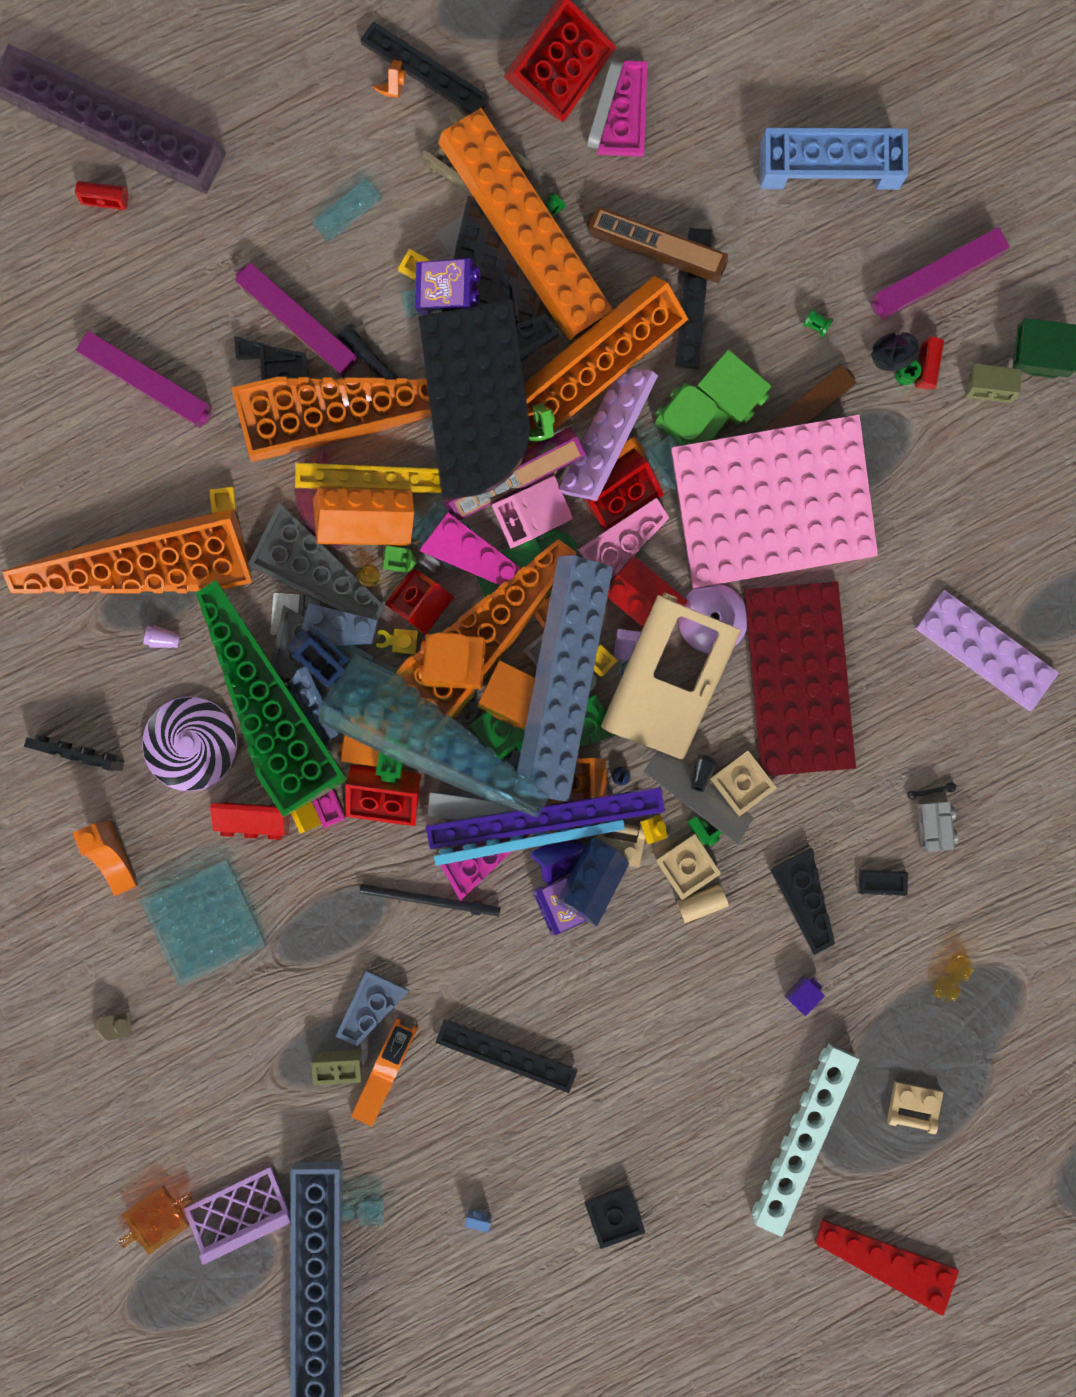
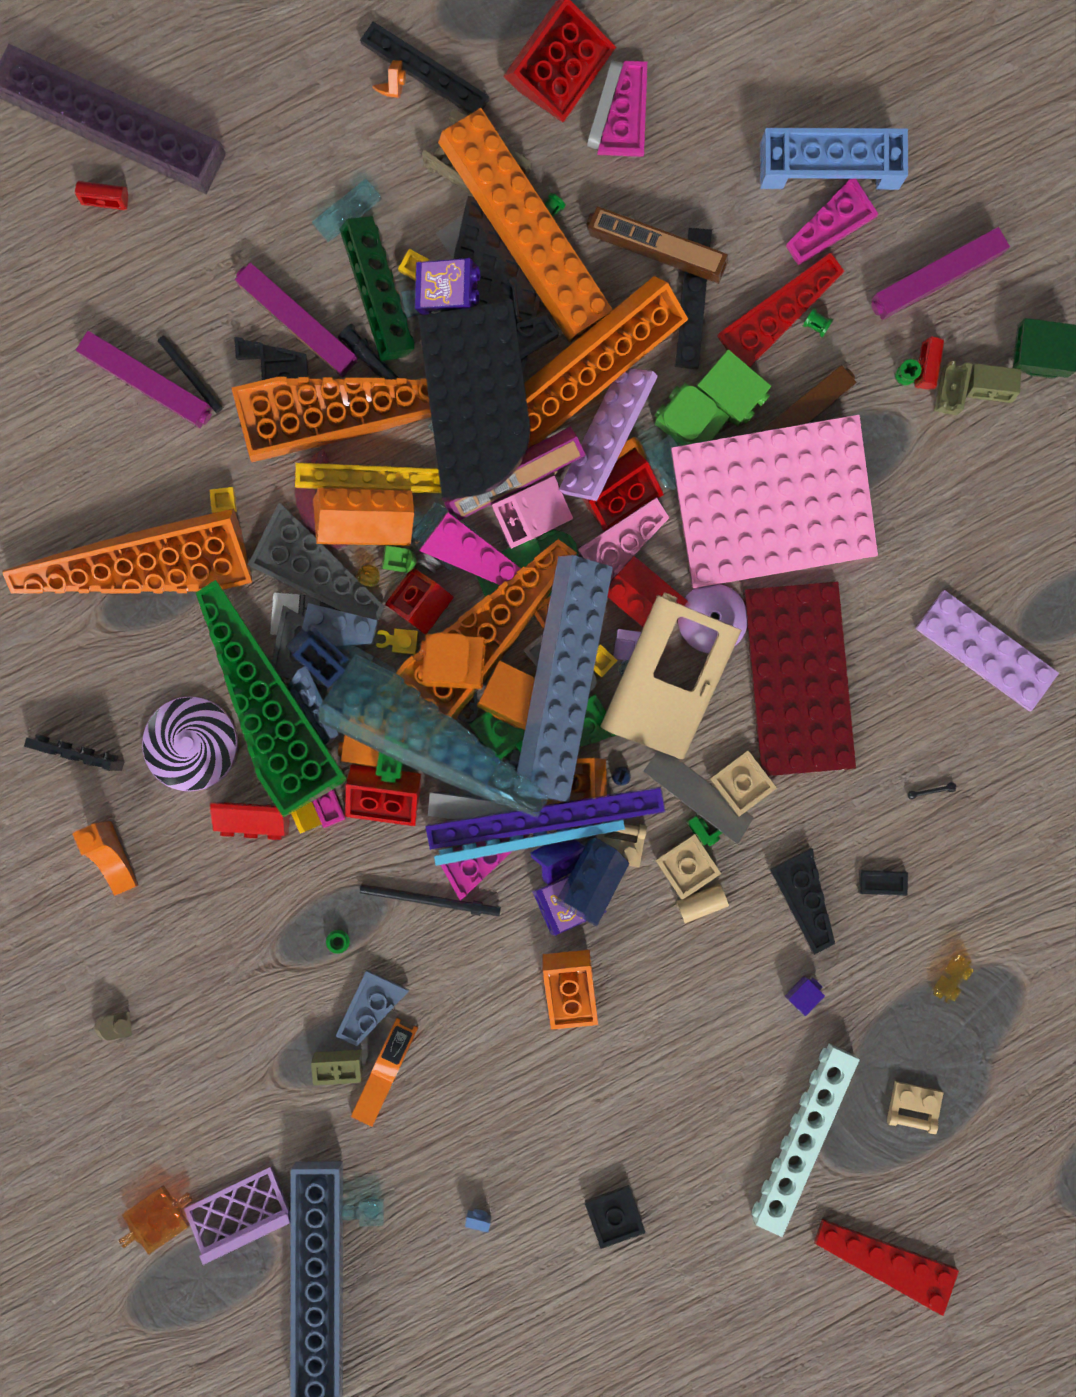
(160, 638): lavender cone -> none
(190, 374): none -> black bar
(203, 922): clear light blue plate -> none
(335, 948): none -> green plate
(355, 233): none -> dark green brick
(506, 1056): black plate -> none
(544, 423): bright green plate -> none
(570, 989): none -> orange slope
(654, 829): yellow plate -> none
(702, 772): black cone -> none
(769, 320): none -> red wing
(838, 218): none -> dark pink wing
(895, 351): black tile -> none
(937, 826): light grey brick -> none
(953, 388): none -> olive hinge

